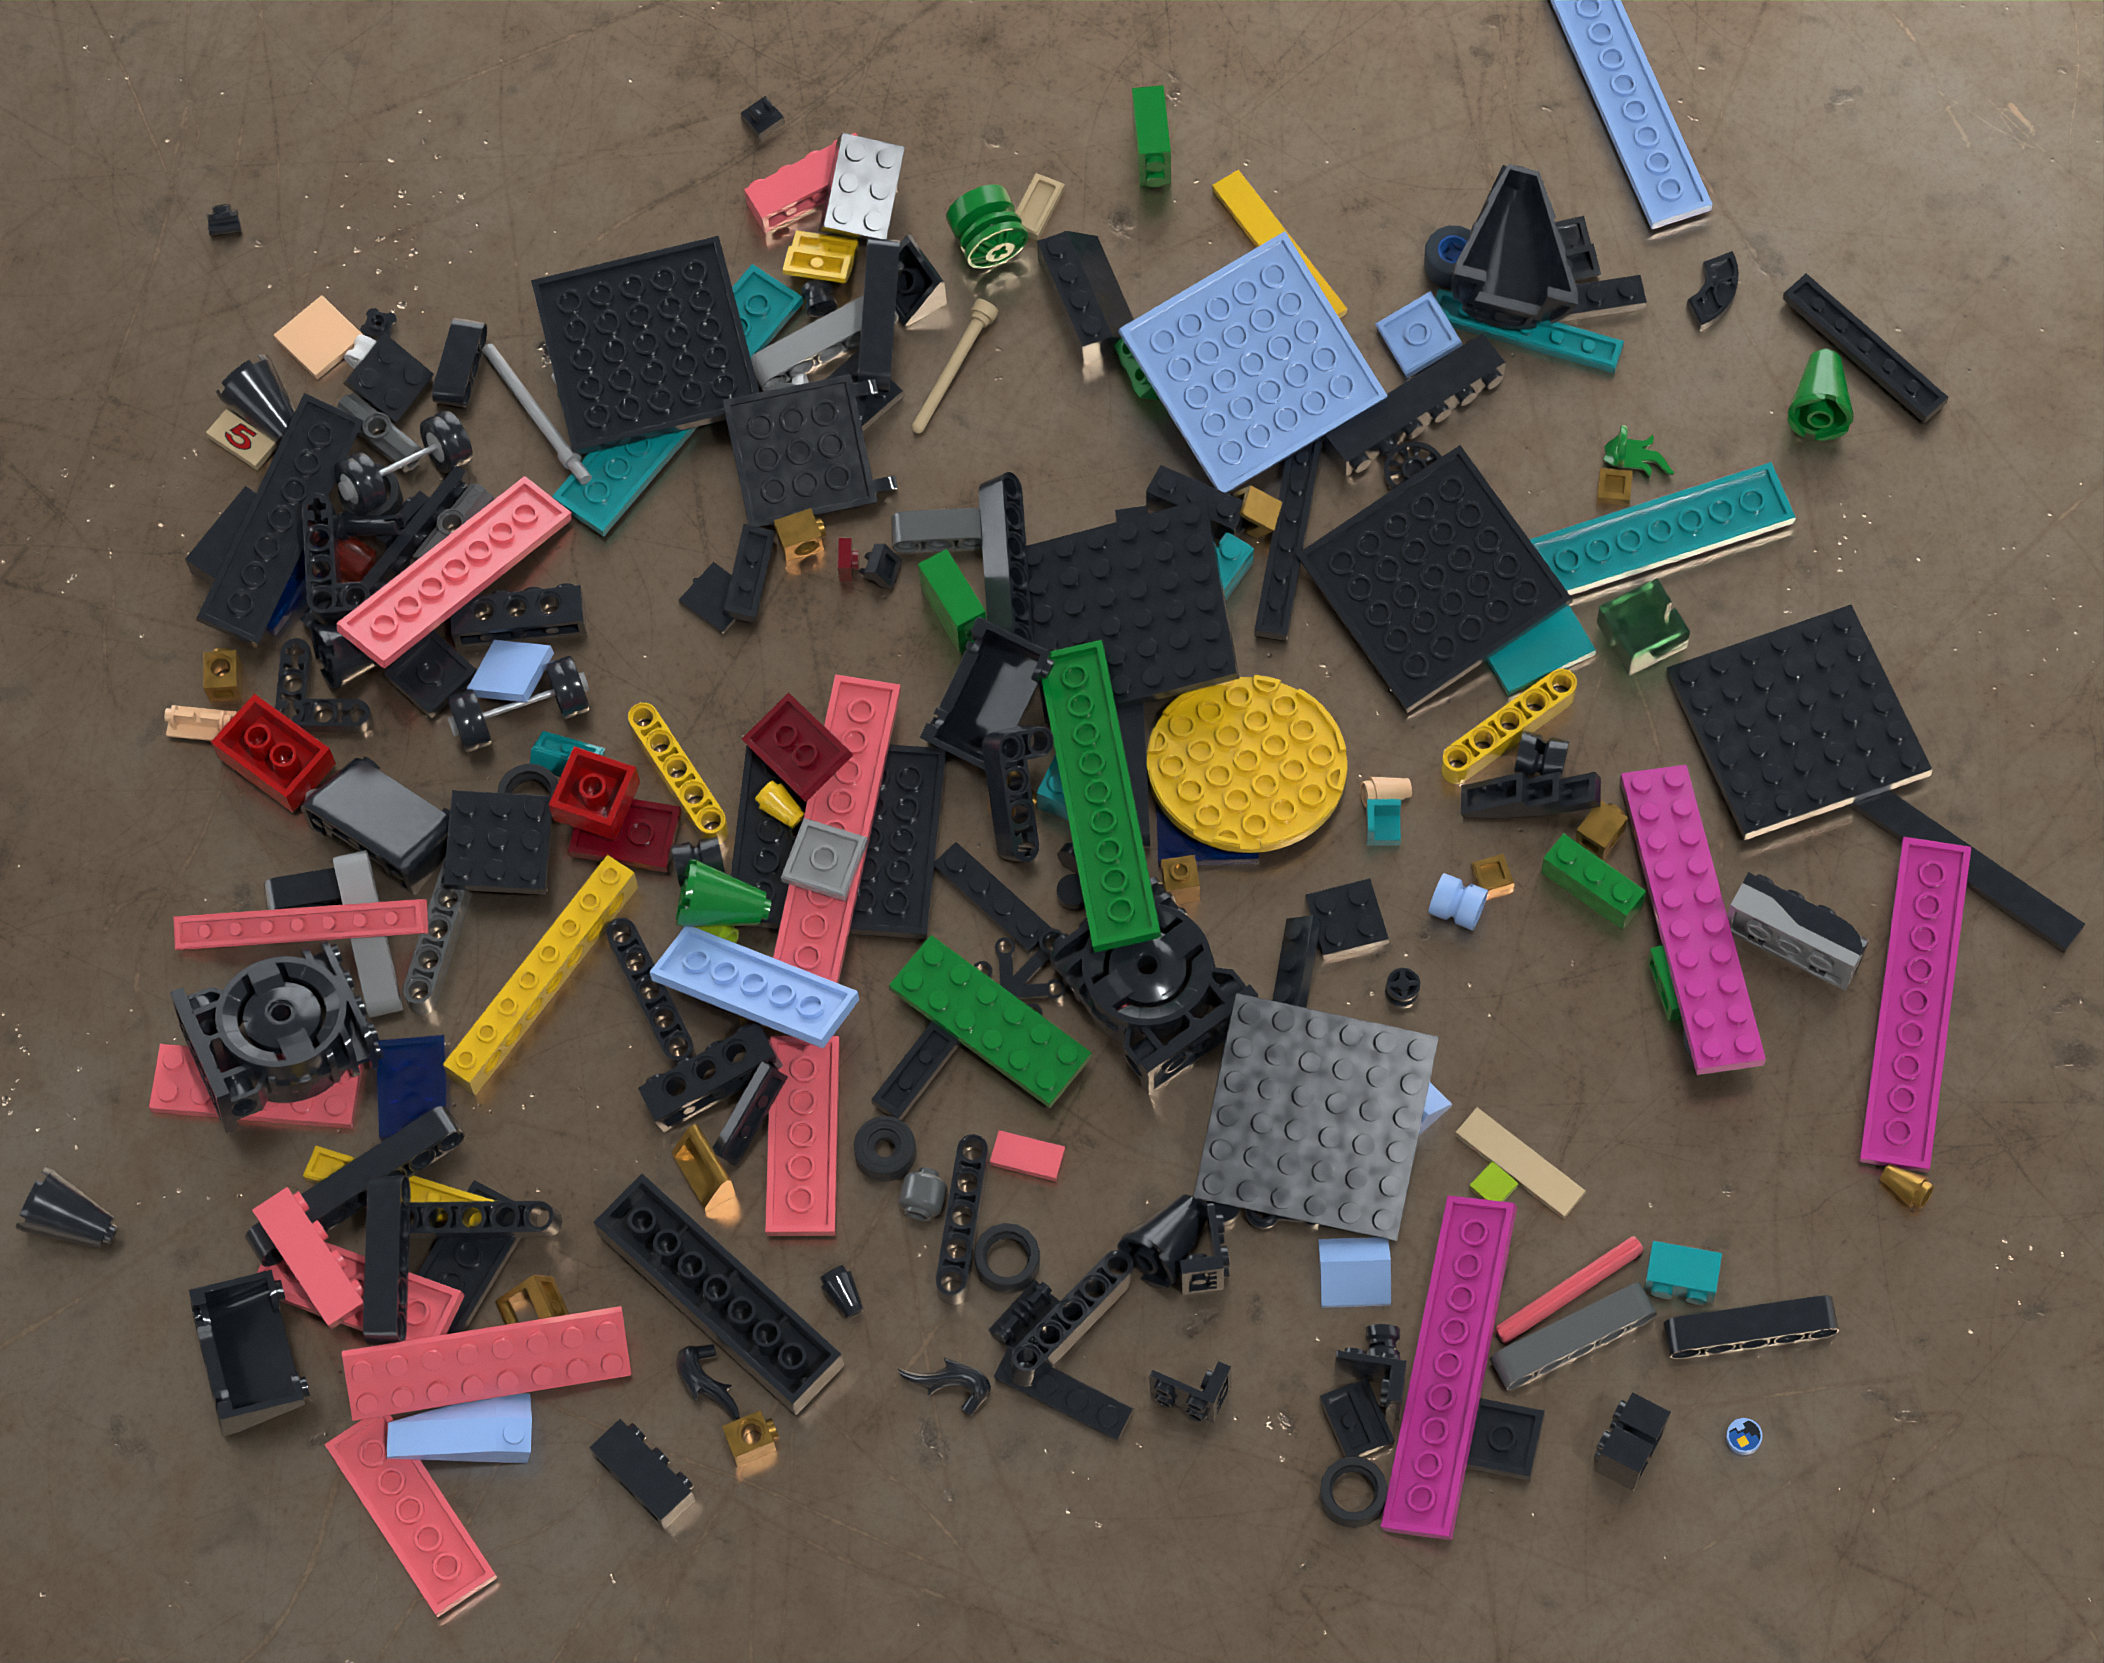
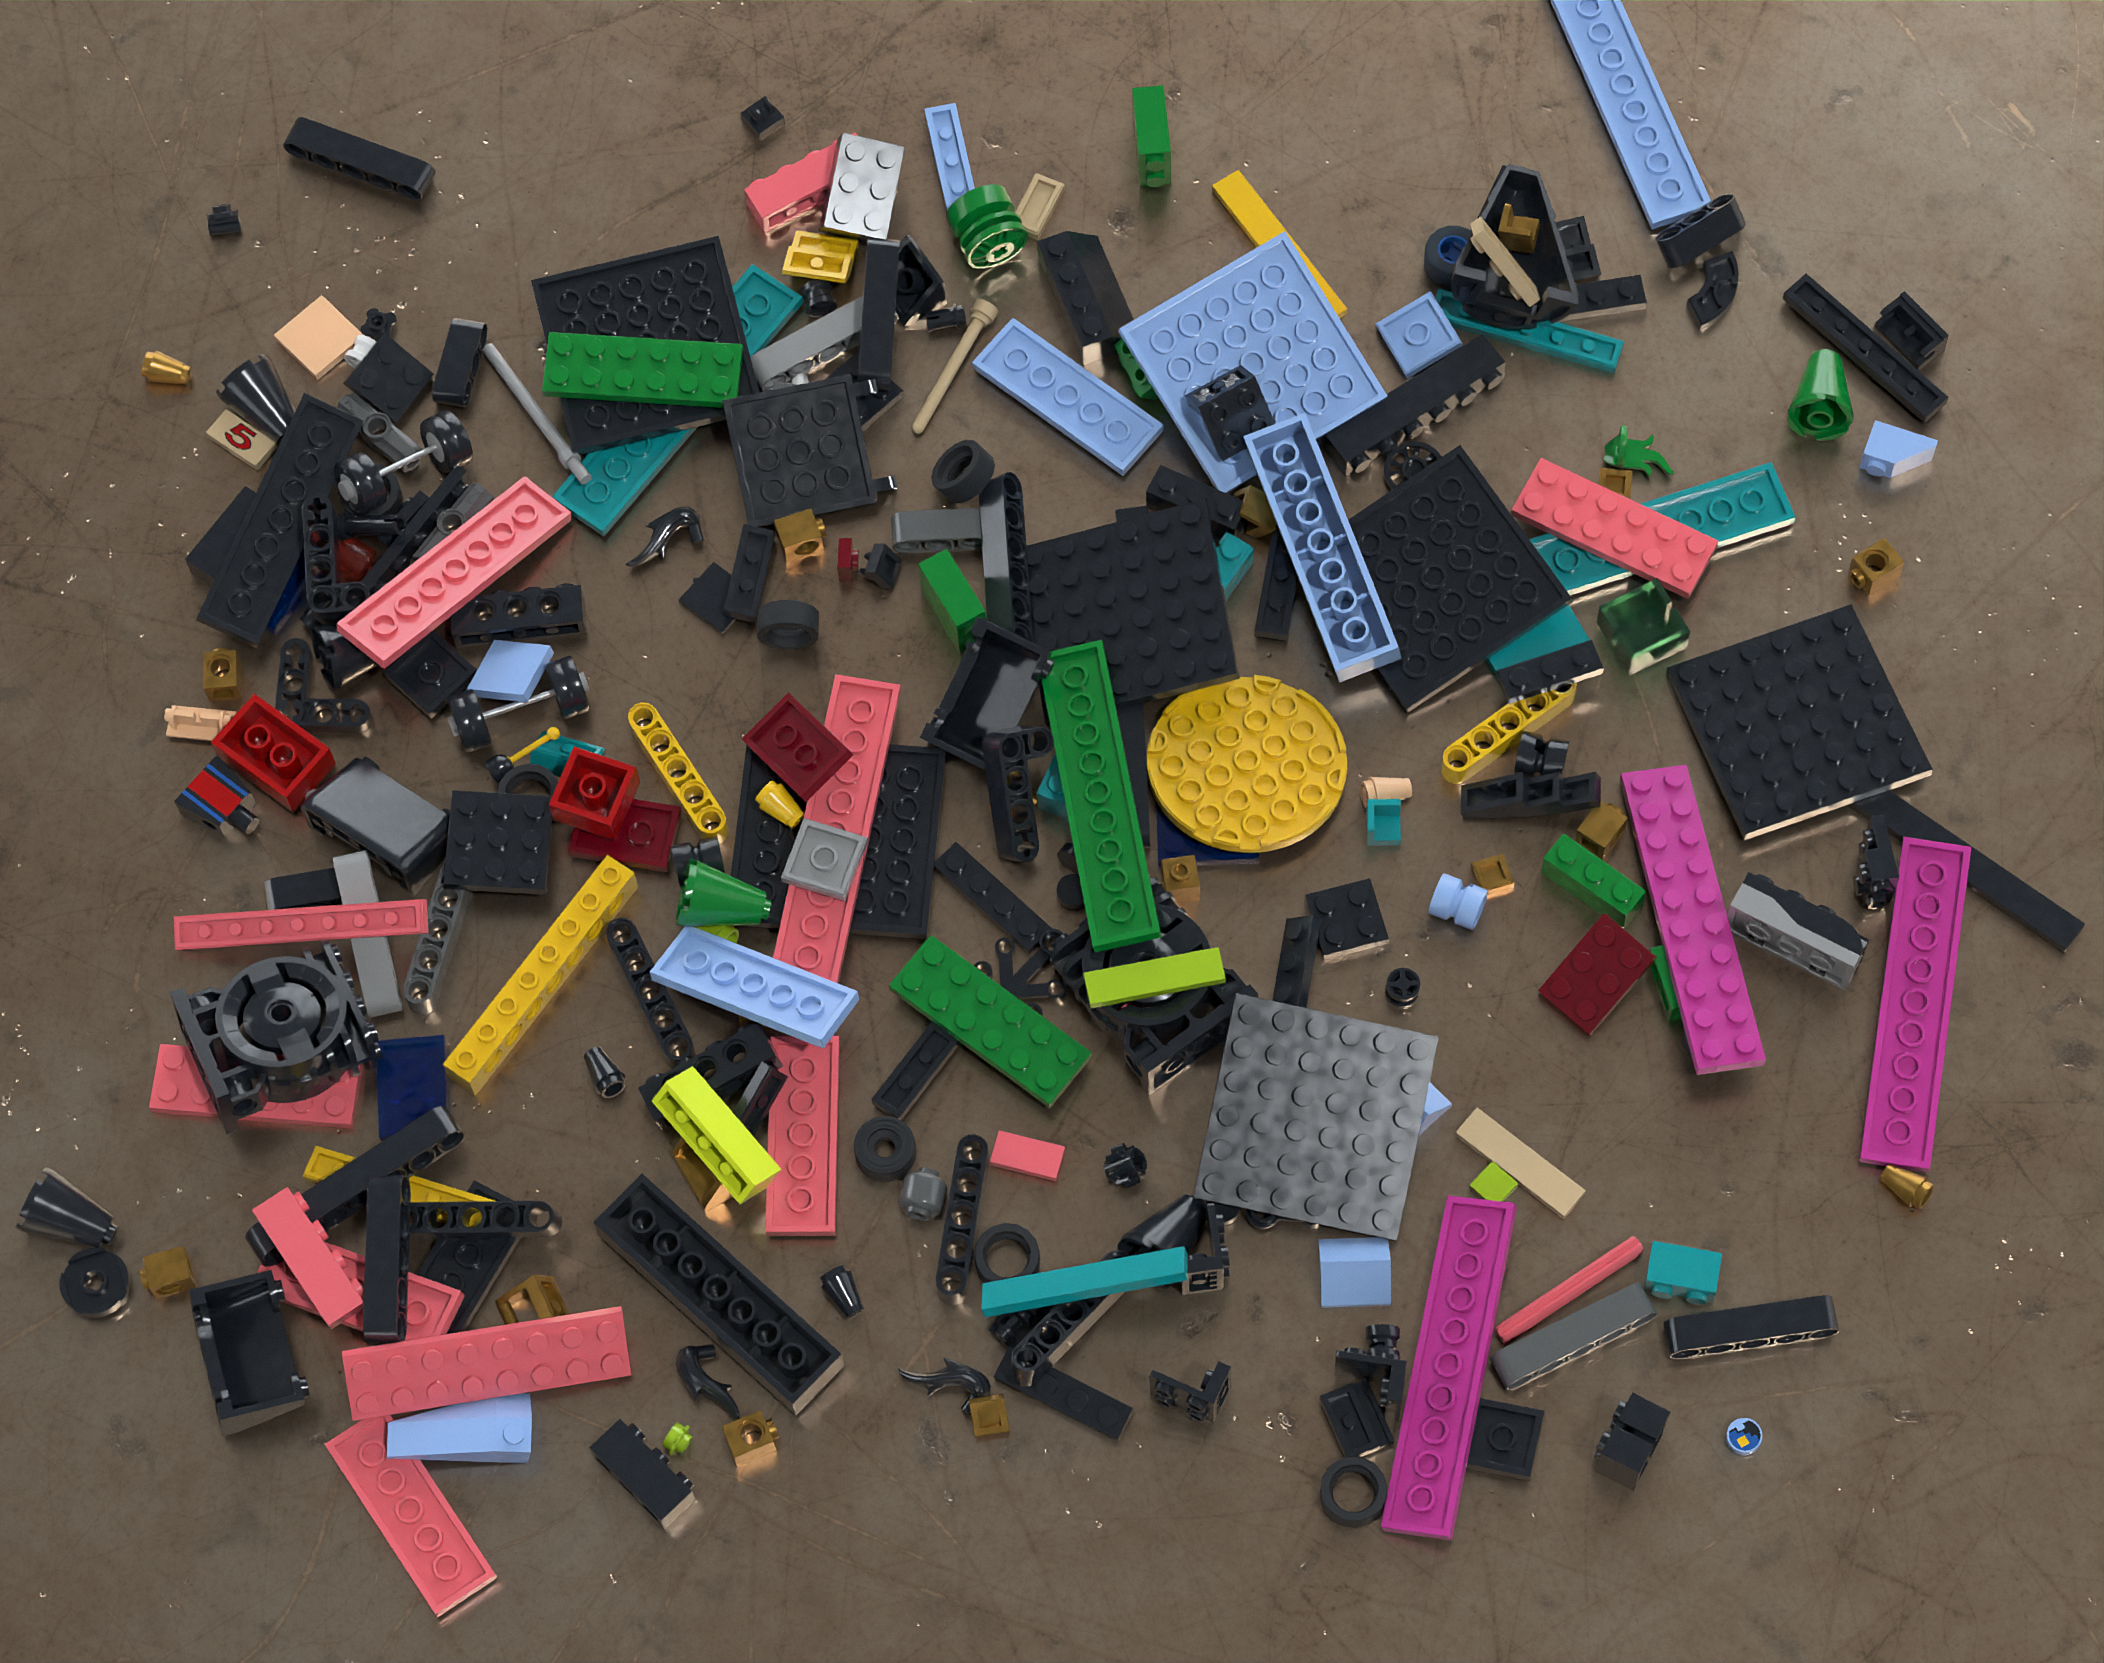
(78, 1274): none -> black plate
(164, 369): none -> pearl gold cone
(168, 1272): none -> pearl gold brick
(218, 800): none -> torso
(359, 158): none -> black beam
(501, 764): none -> hinge
(604, 1073): none -> black cone
(641, 369): none -> green plate
(663, 529): none -> black piece
(677, 1439): none -> lime plate
(716, 1135): none -> neon yellow brick
(787, 624): none -> black tyre
(946, 318): none -> black pin
(949, 152): none -> light blue plate
(954, 462): none -> black tyre
(989, 1415): none -> pearl gold tile
(1068, 396): none -> light blue plate
(1084, 1281): none -> teal tile
(1125, 1165): none -> black gear
(1154, 977): none -> lime tile
(1231, 409): none -> black bracket
(1322, 547): none -> light blue brick
(1503, 262): none -> tan plate
(1518, 232): none -> pearl gold panel
(1550, 671): none -> black plate
(1597, 974): none -> dark red plate
(1614, 528): none -> coral plate
(1700, 231): none -> black beam
(1878, 870): none -> black plate
(1881, 555): none -> pearl gold brick
(1895, 450): none -> light blue slope
(1911, 331): none -> black hinge

